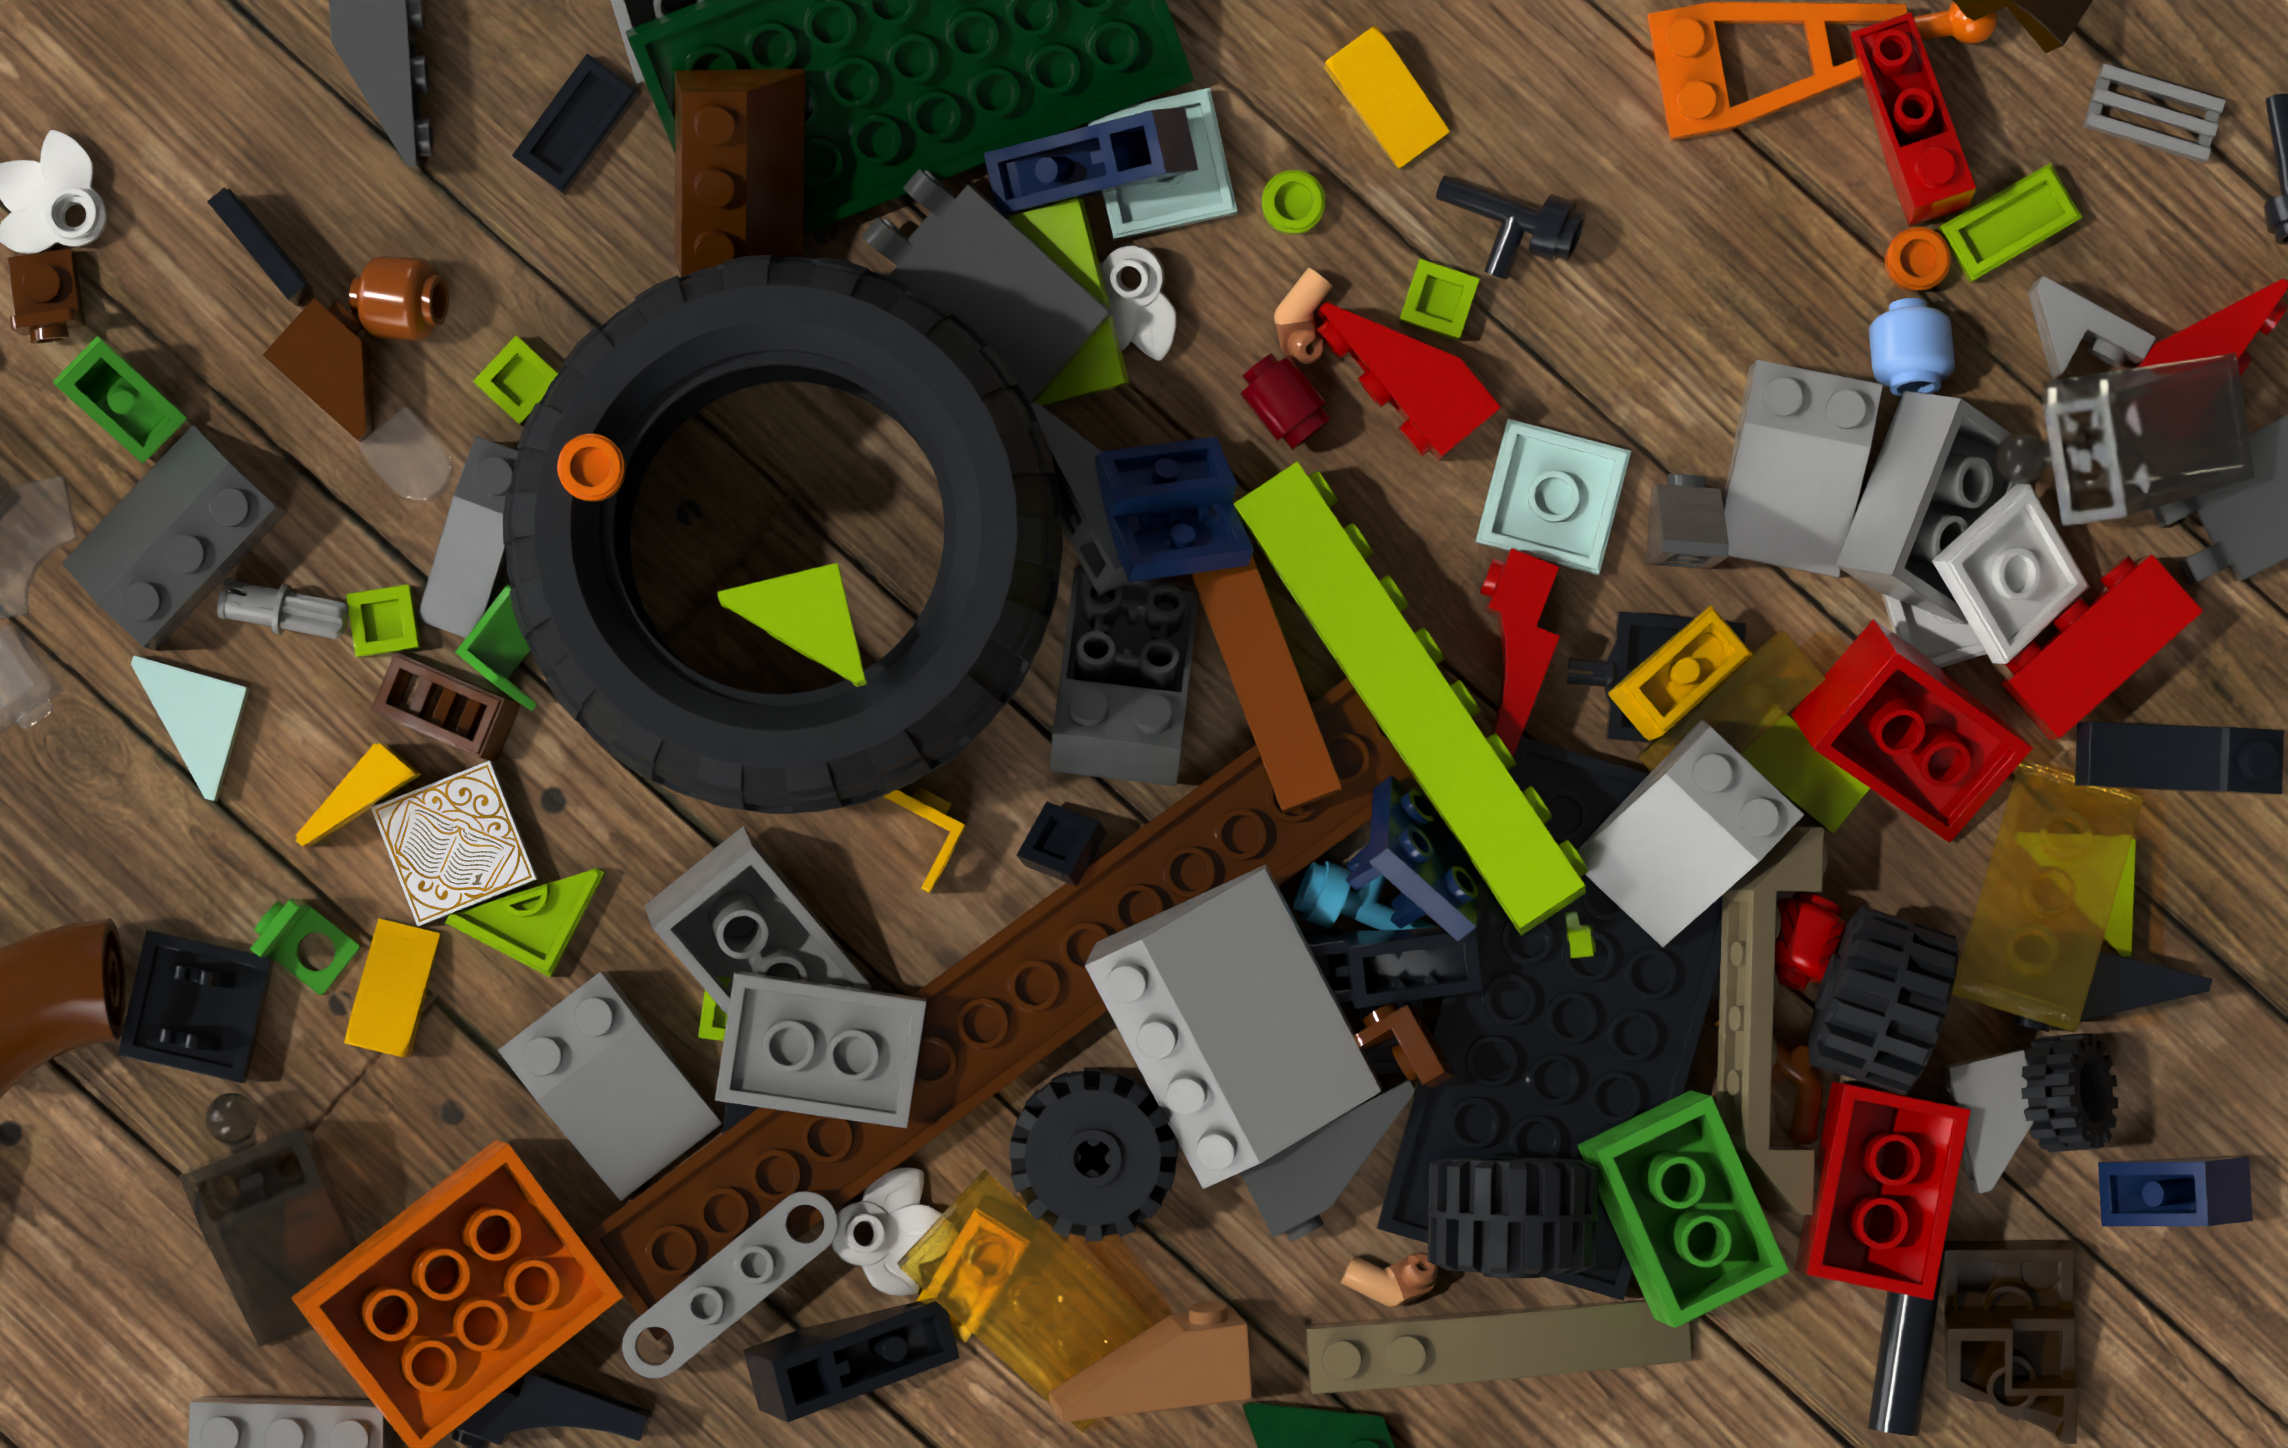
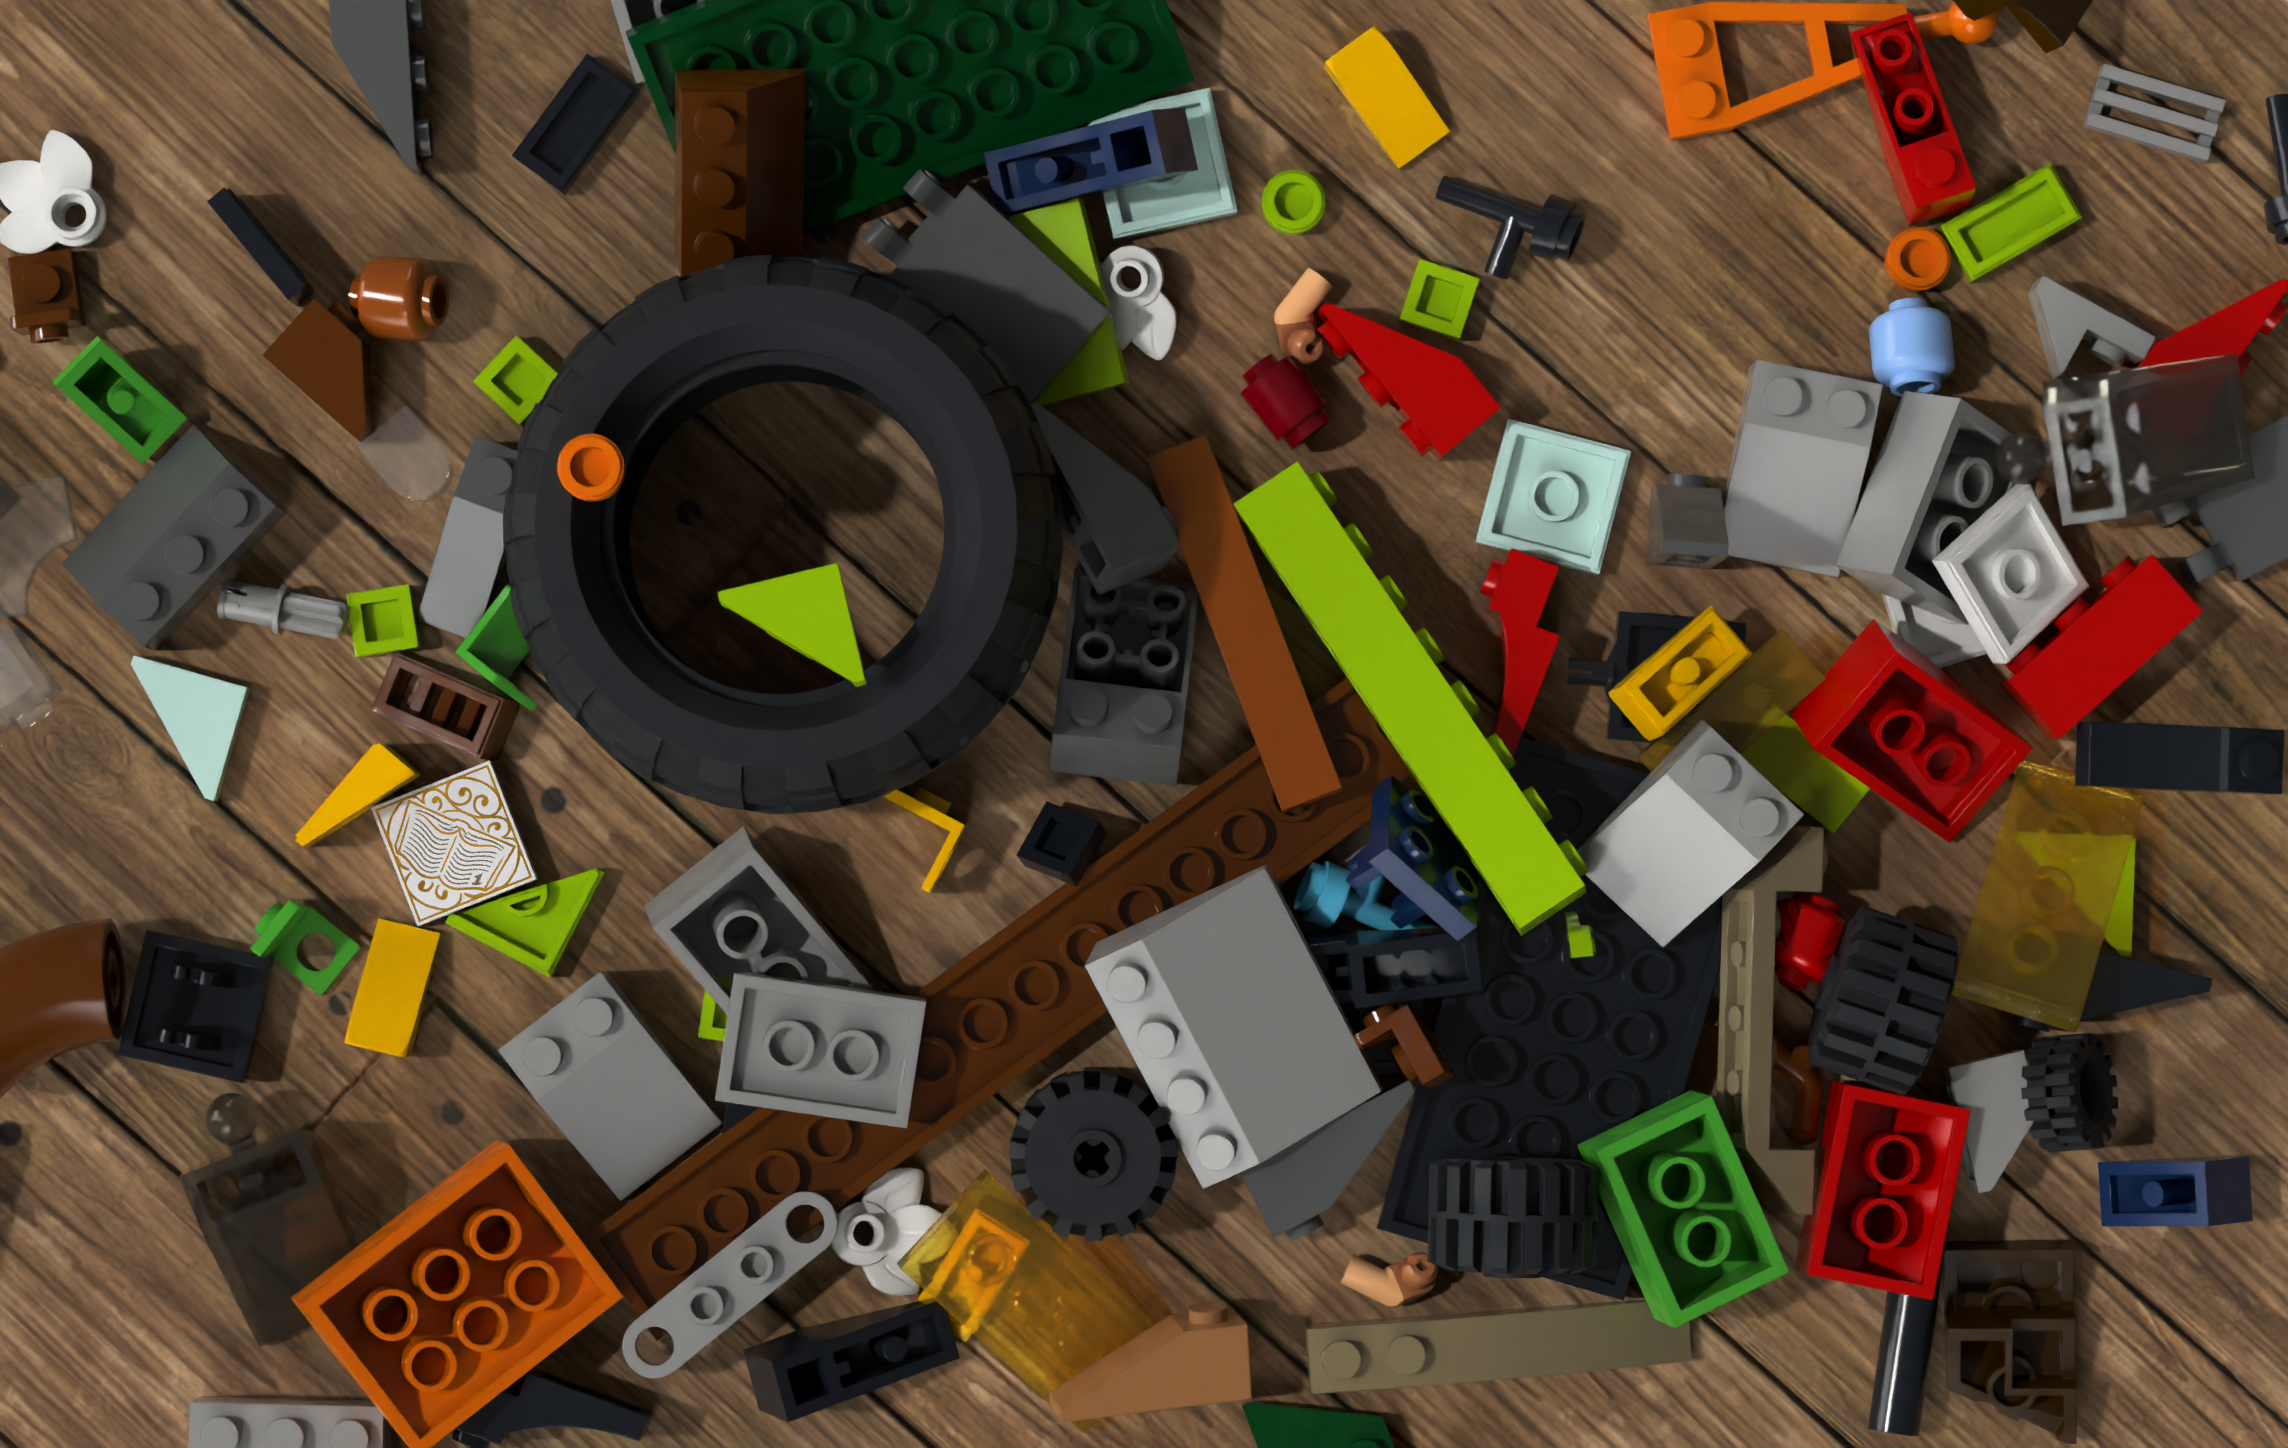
(1172, 509): dark blue slope -> none

